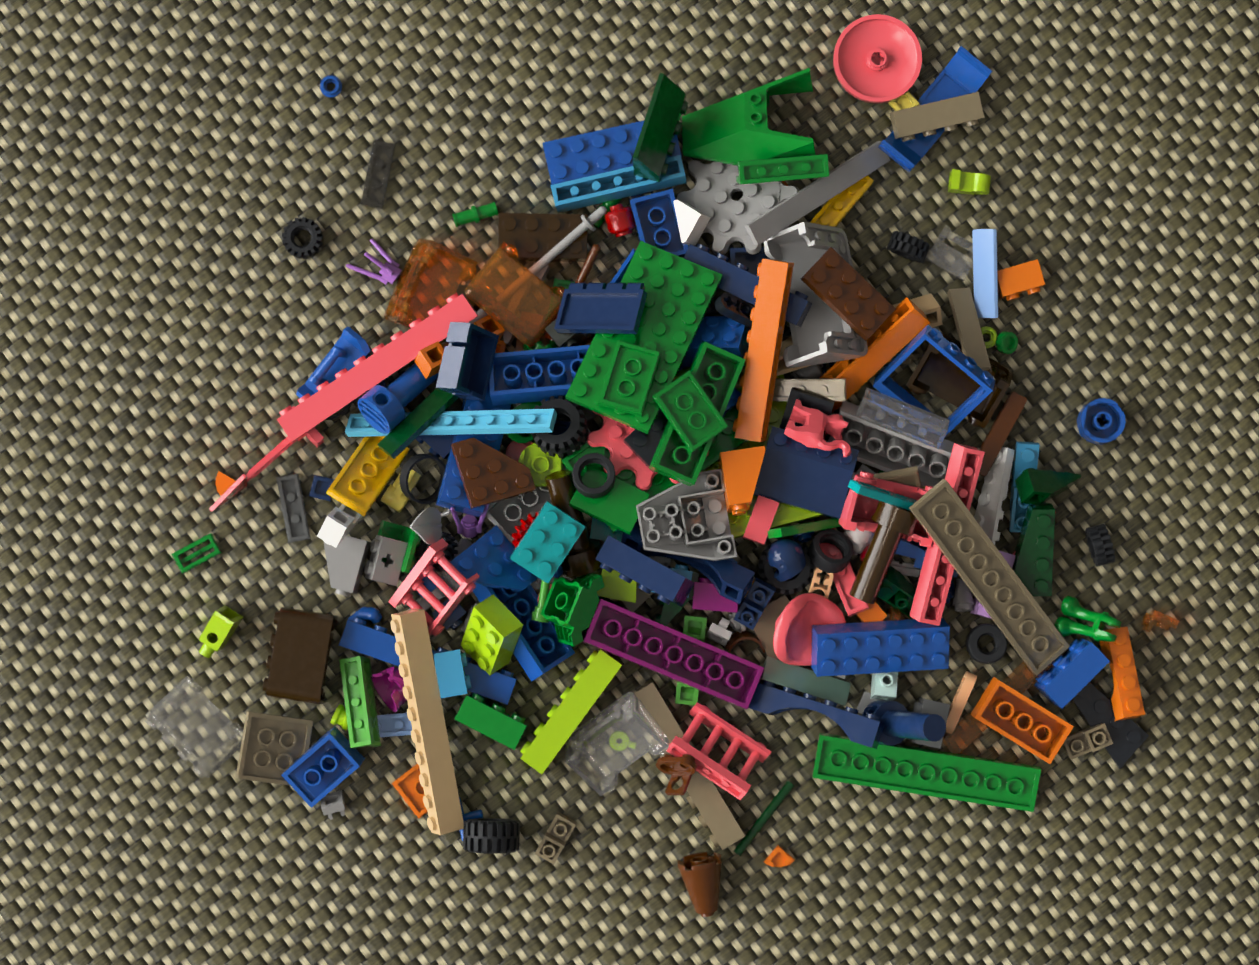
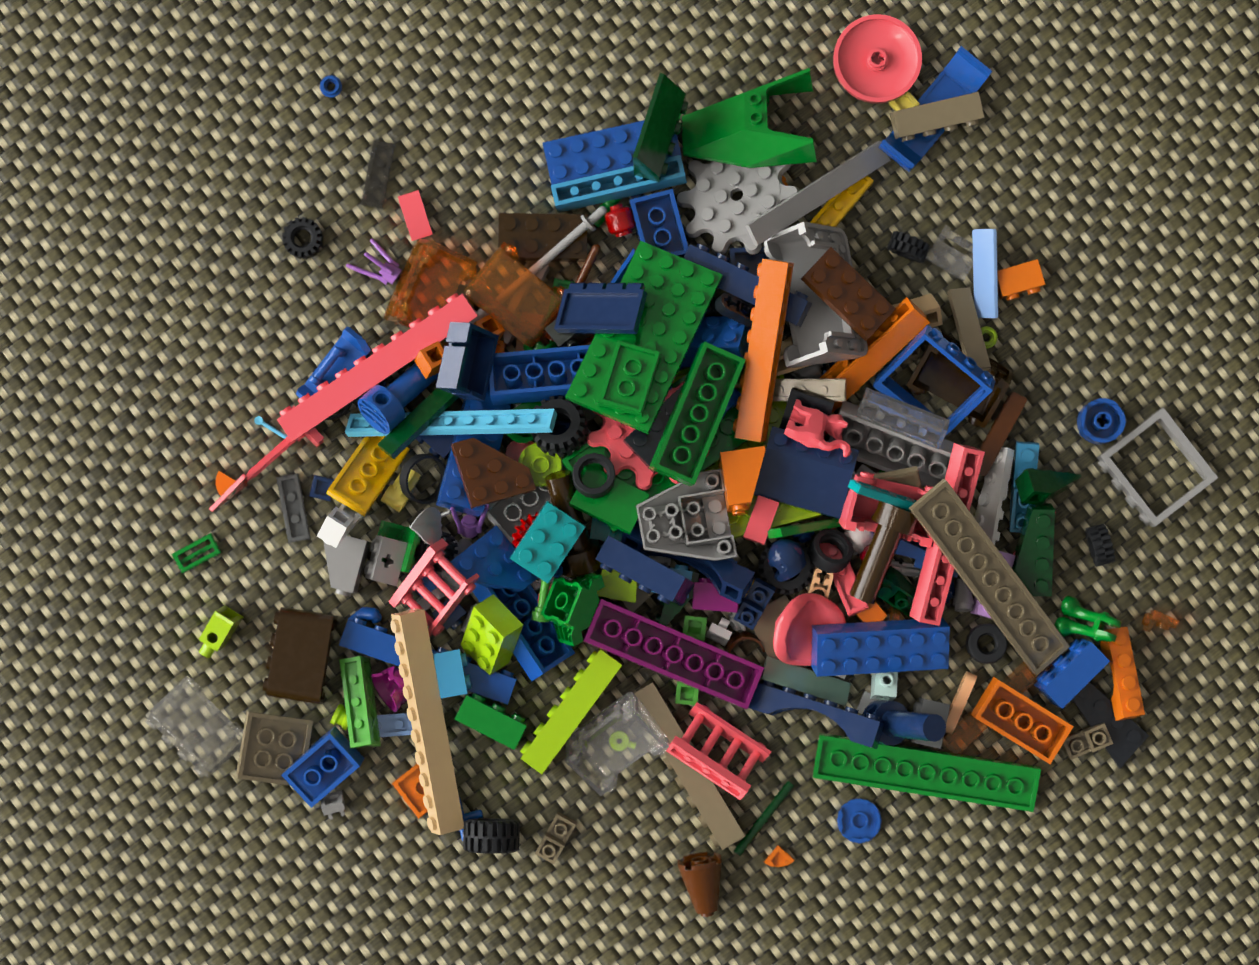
(259, 421): none -> medium azure hinge
(415, 215): none -> coral slope
(475, 214): green pin -> none
(677, 767): reddish brown bracket -> none
(690, 222): white slope -> none
(690, 411): green tile -> none
(783, 169): green fence -> none
(859, 820): none -> blue tile
(969, 183): lime leg -> none
(1006, 342): green tile -> none
(1184, 446): none -> light grey window

